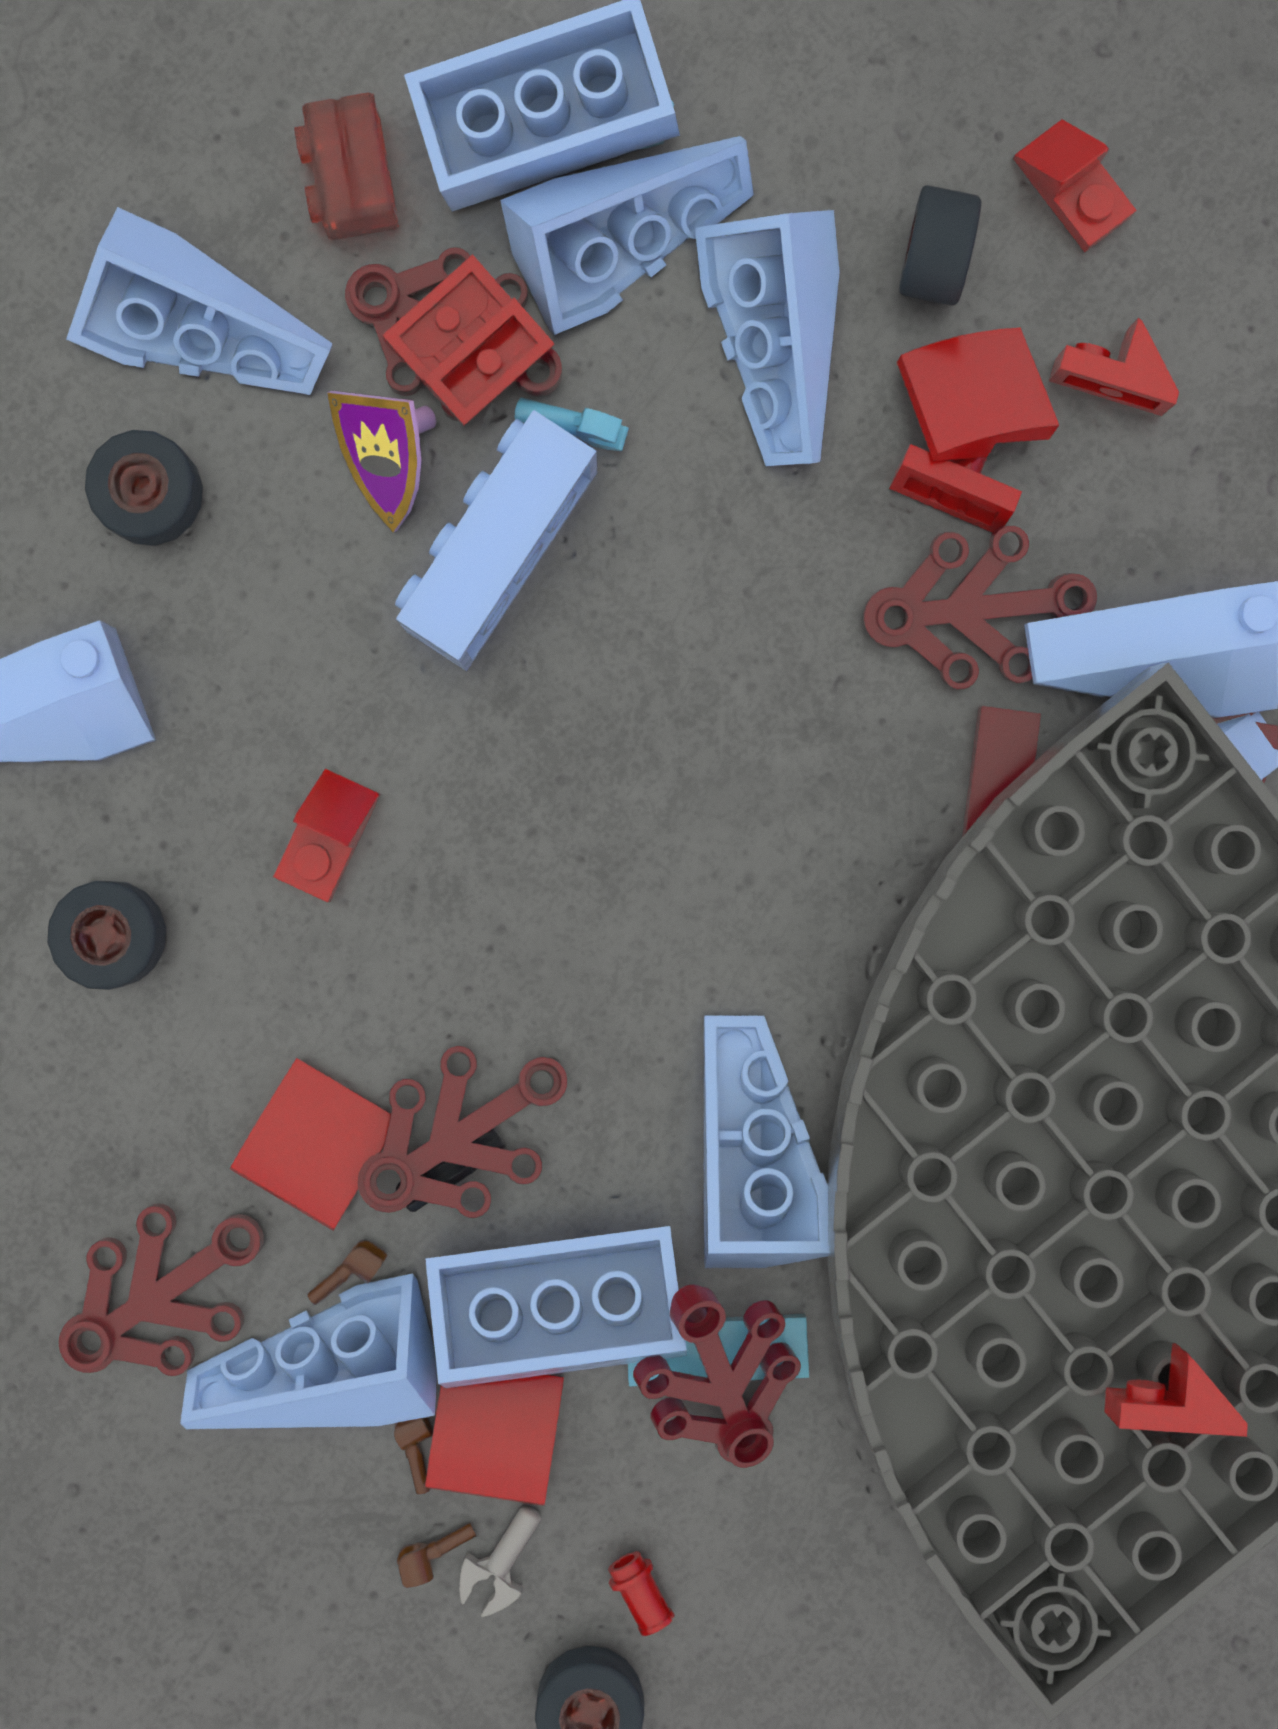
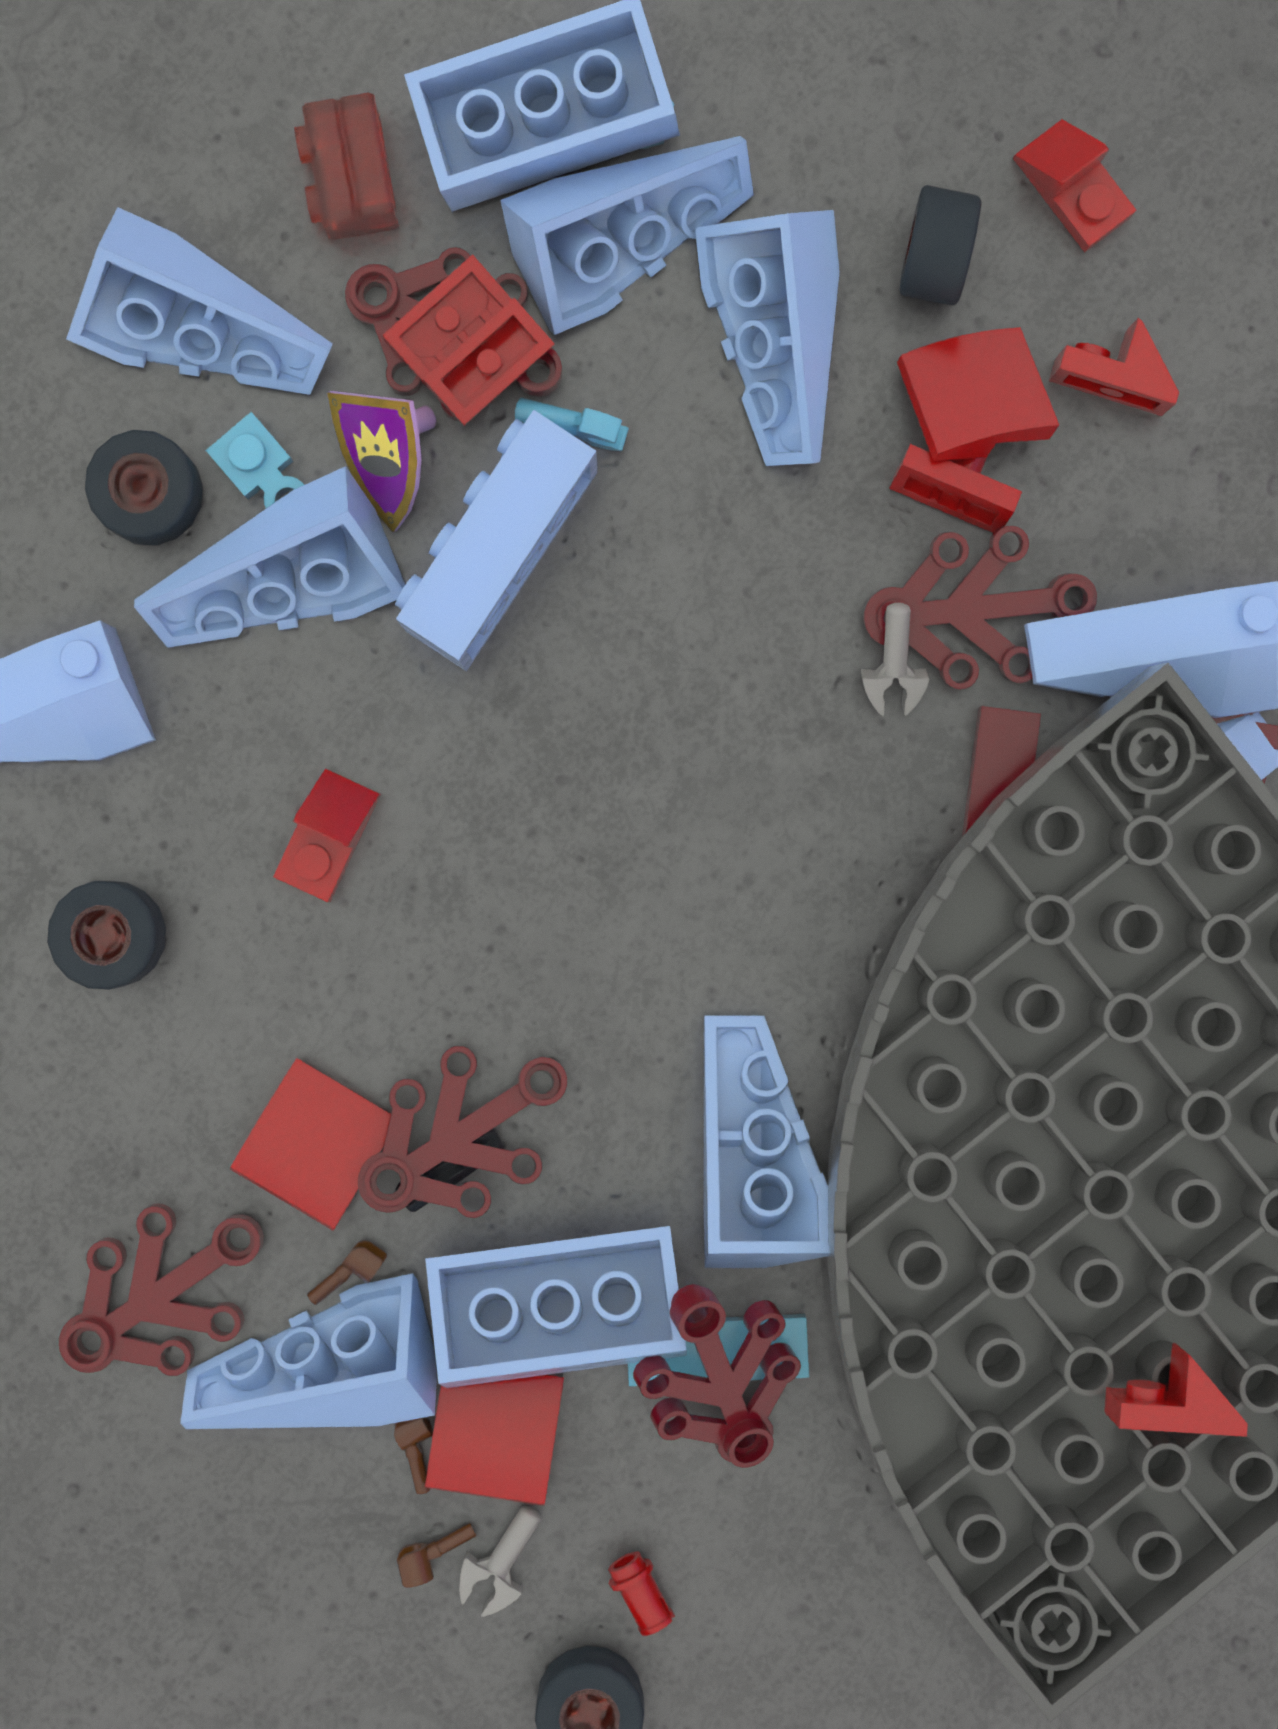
(254, 460): none -> medium azure plate
(293, 561): none -> light blue wedge
(896, 664): none -> light grey bar

